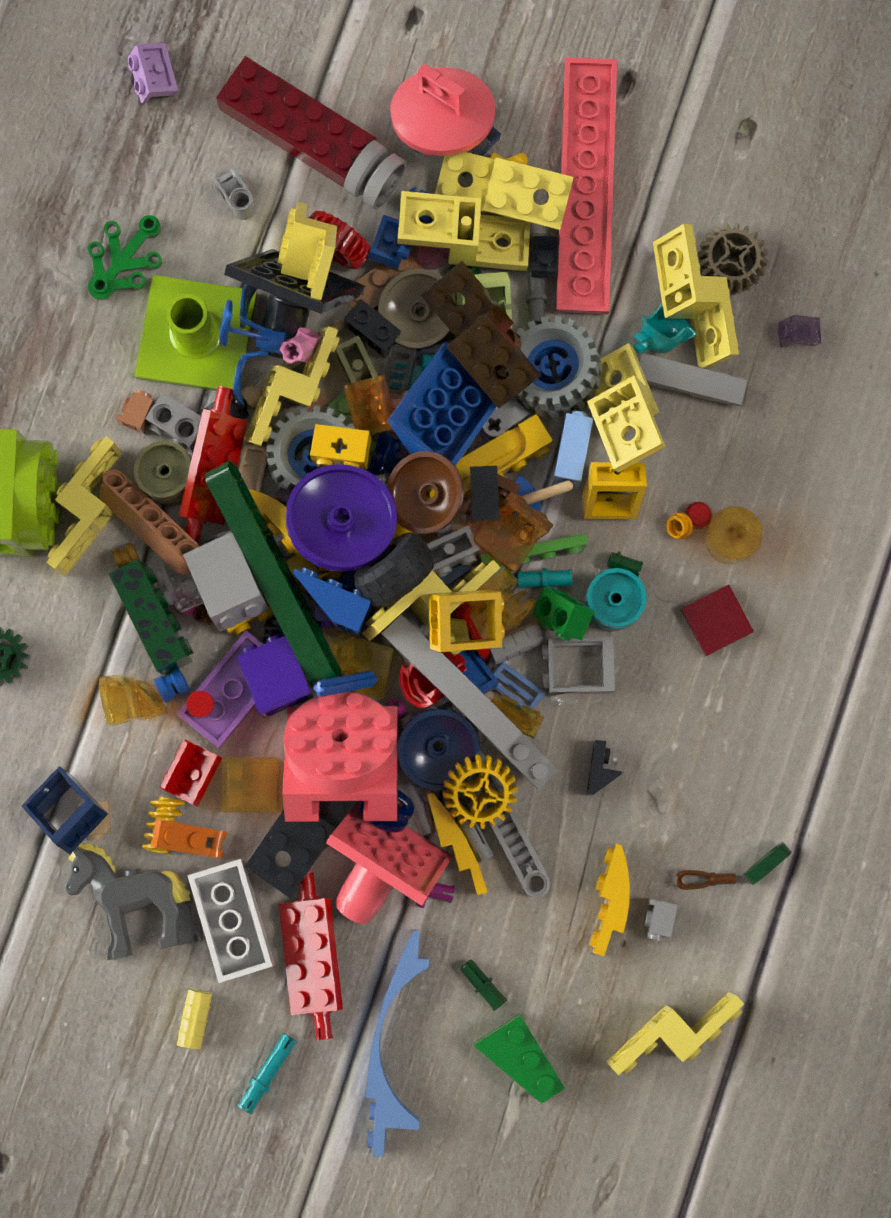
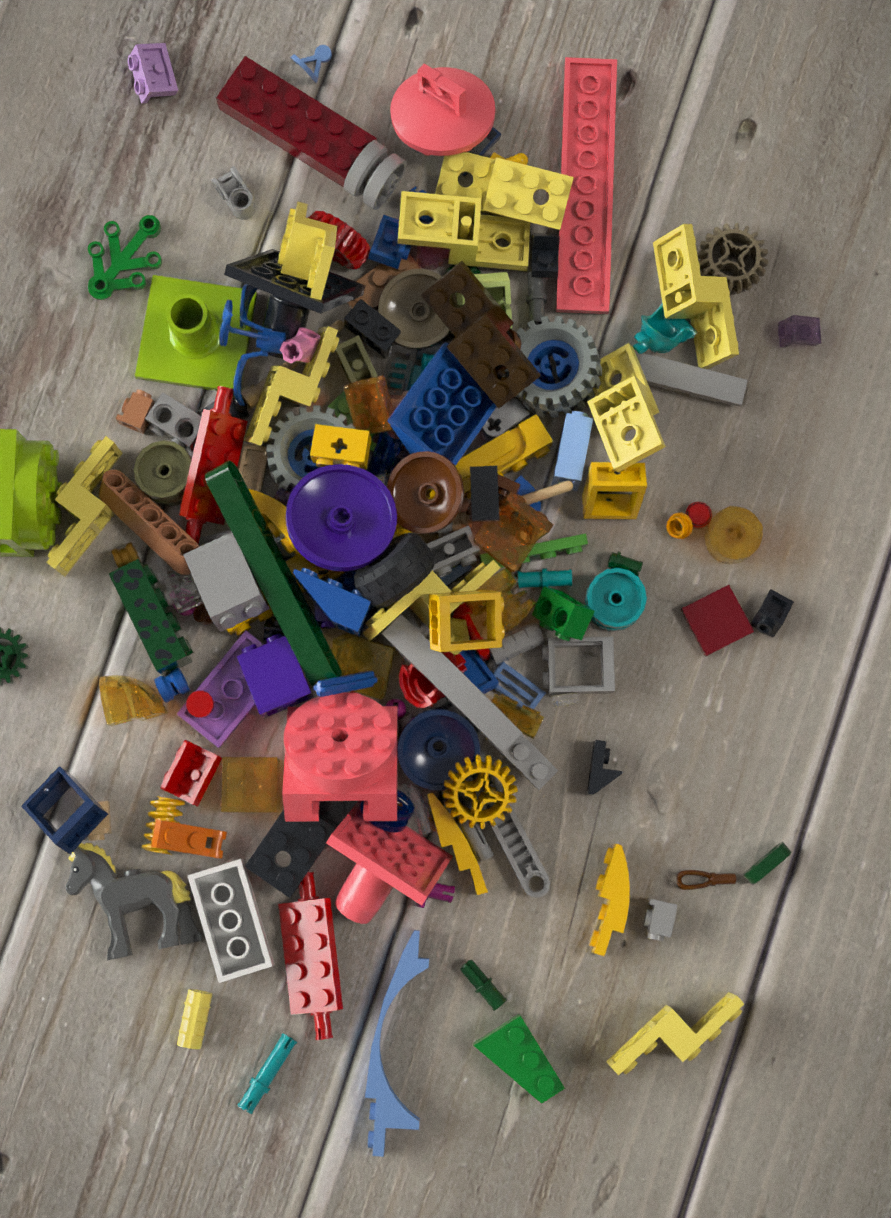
(322, 55): none -> medium blue piece
(772, 613): none -> black bracket

